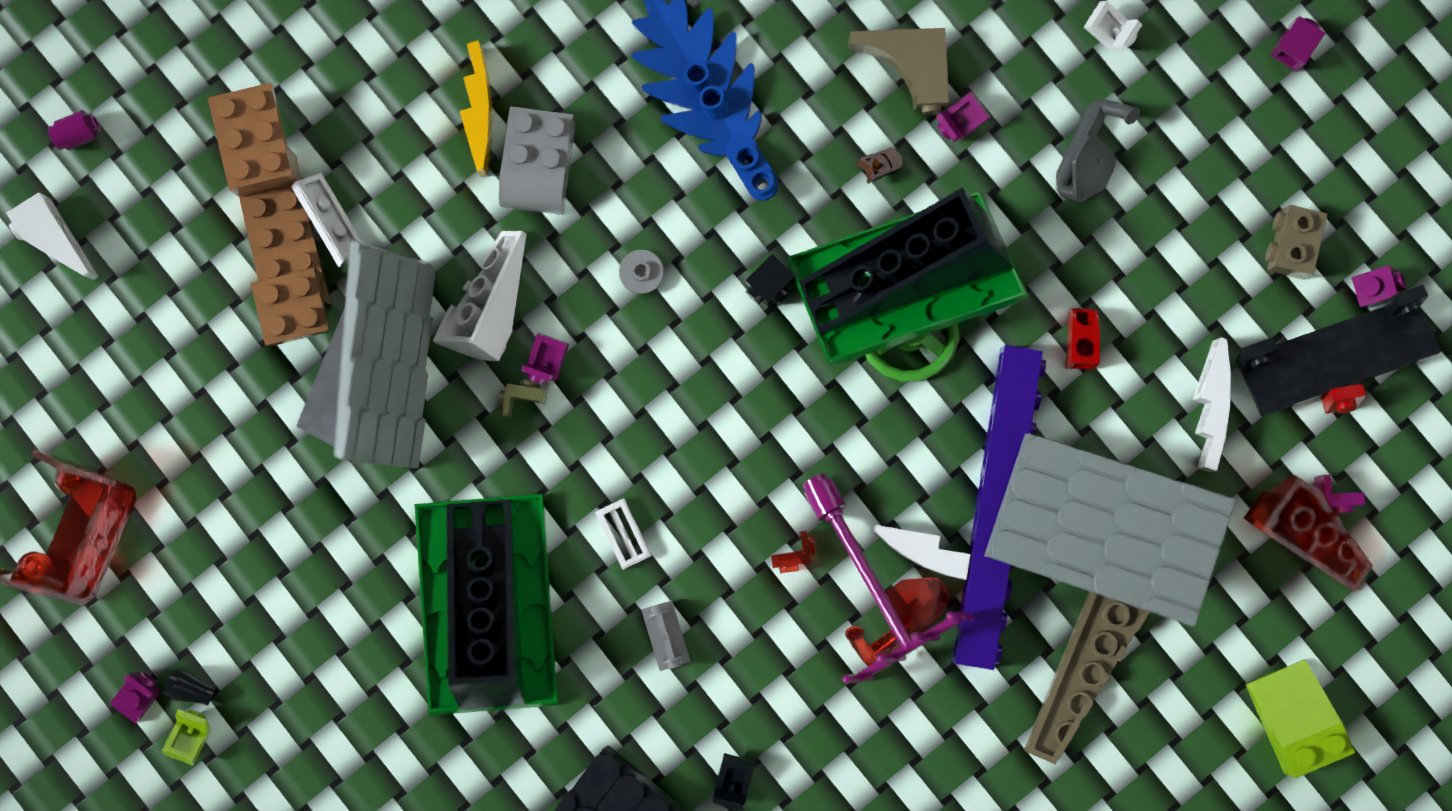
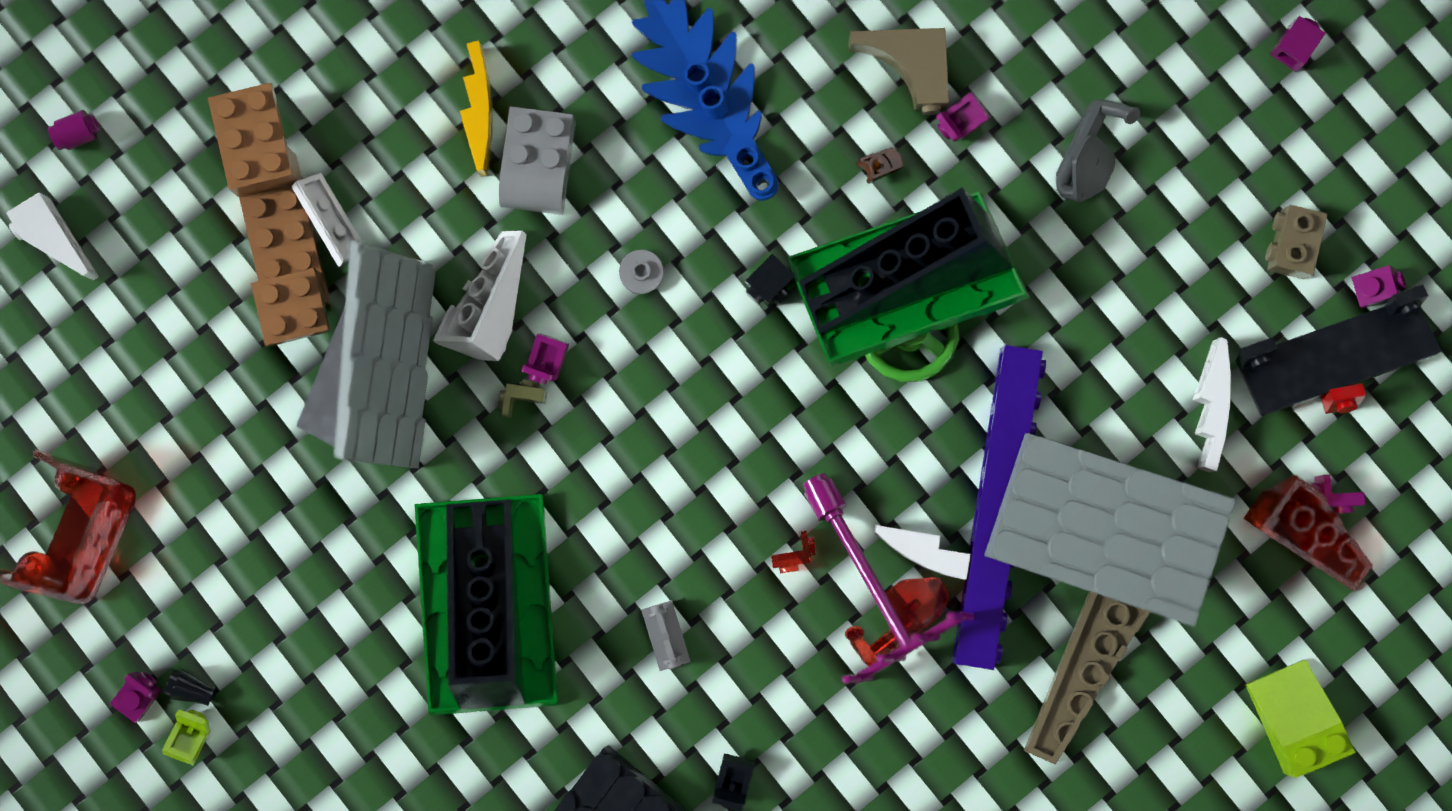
(634, 557): white tile -> none
(1083, 339): red leg -> none
(1112, 27): white bracket -> none

